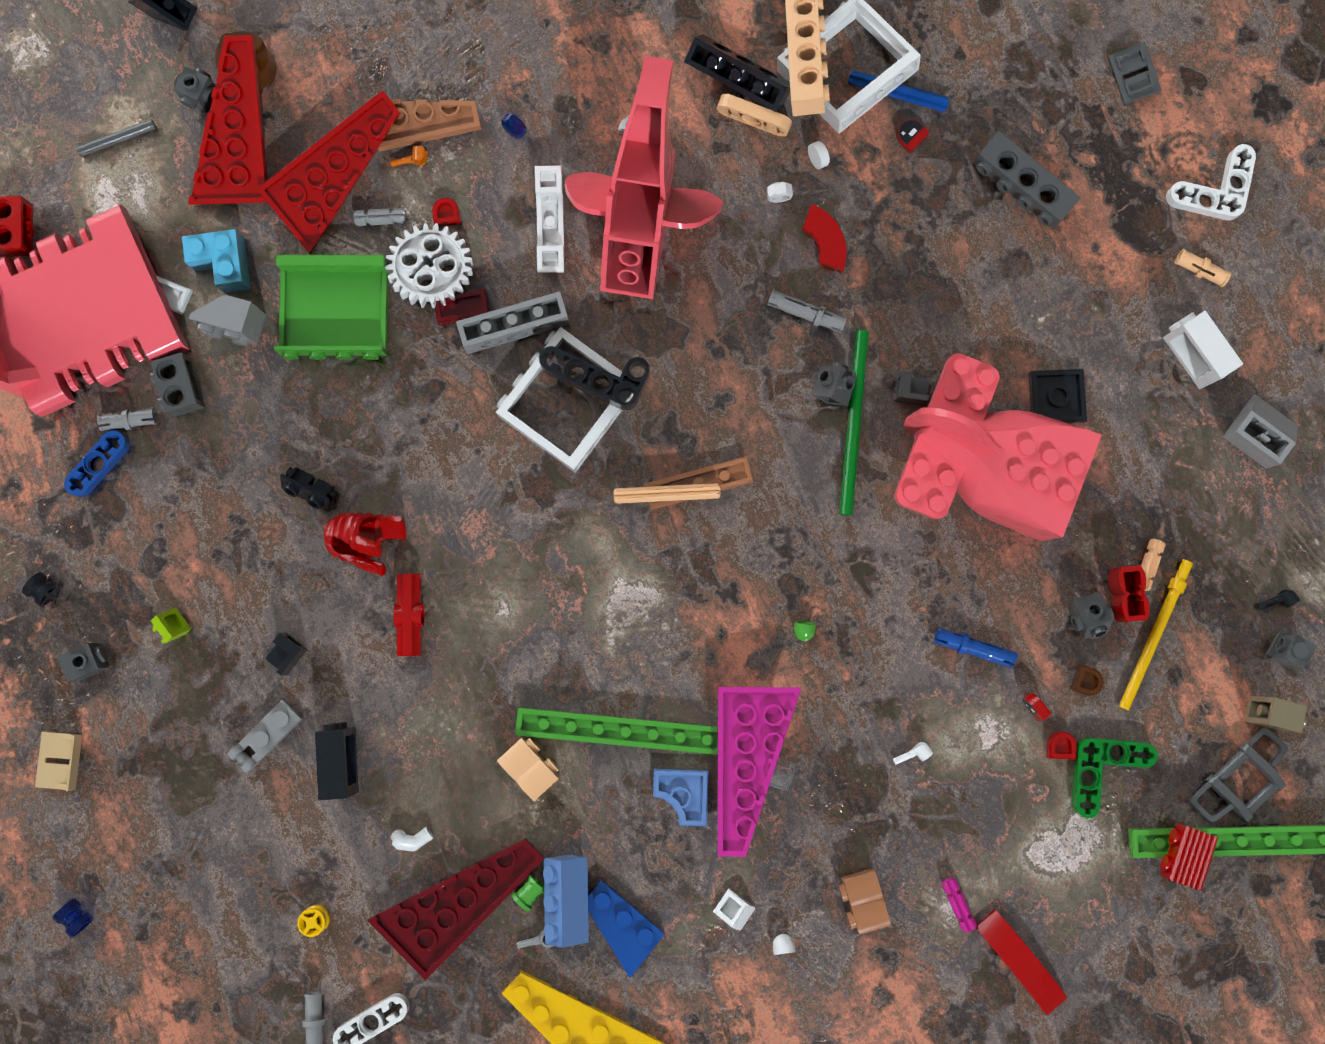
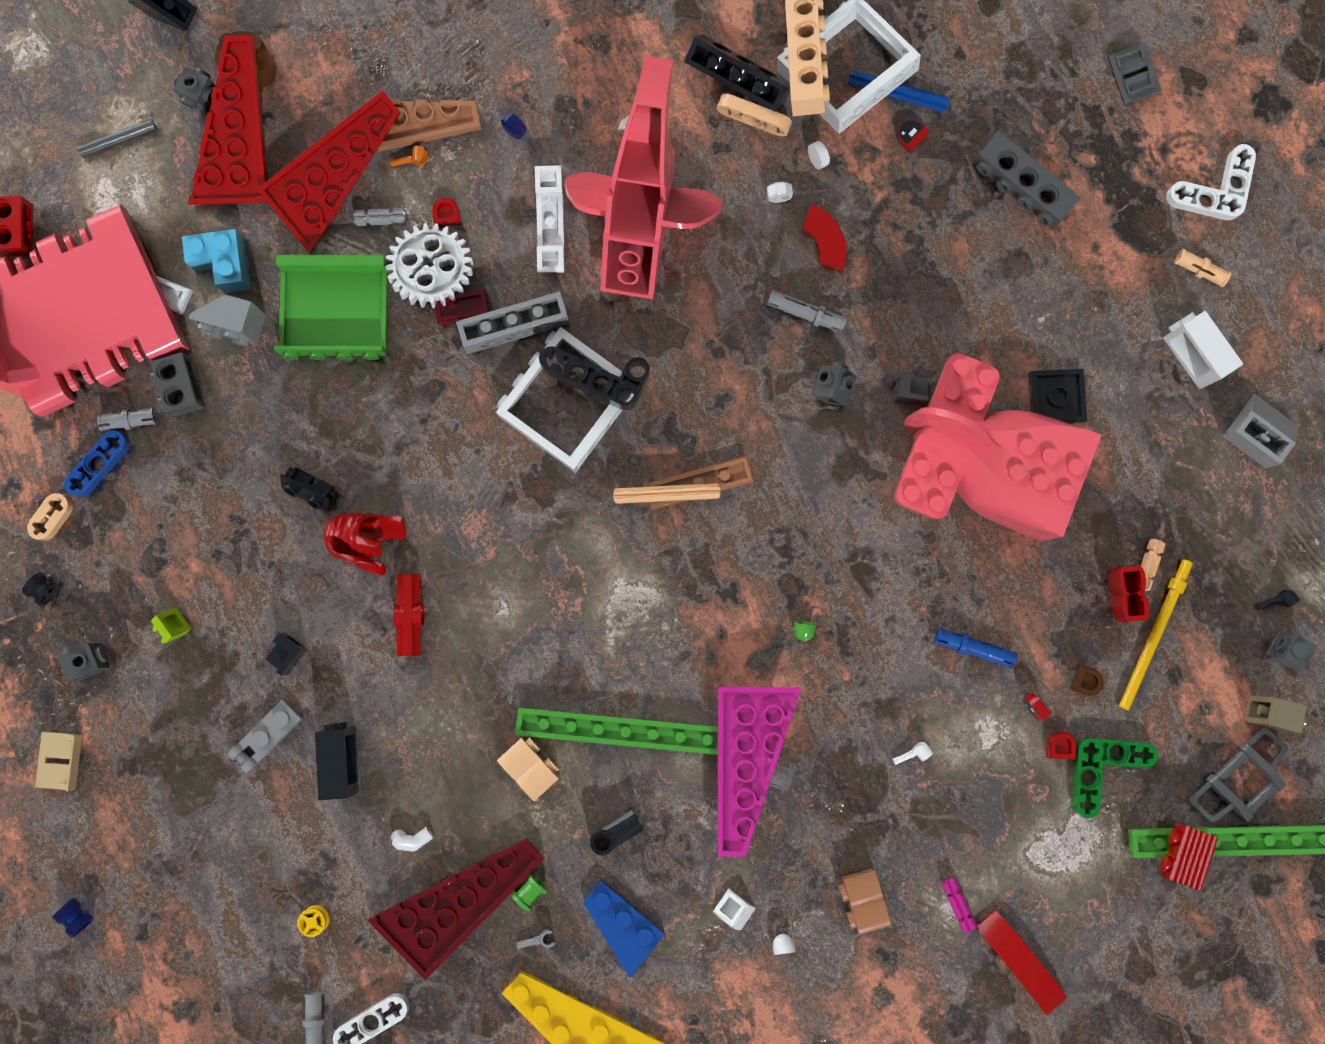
(50, 517): none -> light nougat beam
(566, 900): medium blue brick -> none
(618, 831): none -> black piece
(685, 792): medium blue tile -> none
(854, 424): green piece -> none
(1091, 616): dark grey brick -> none

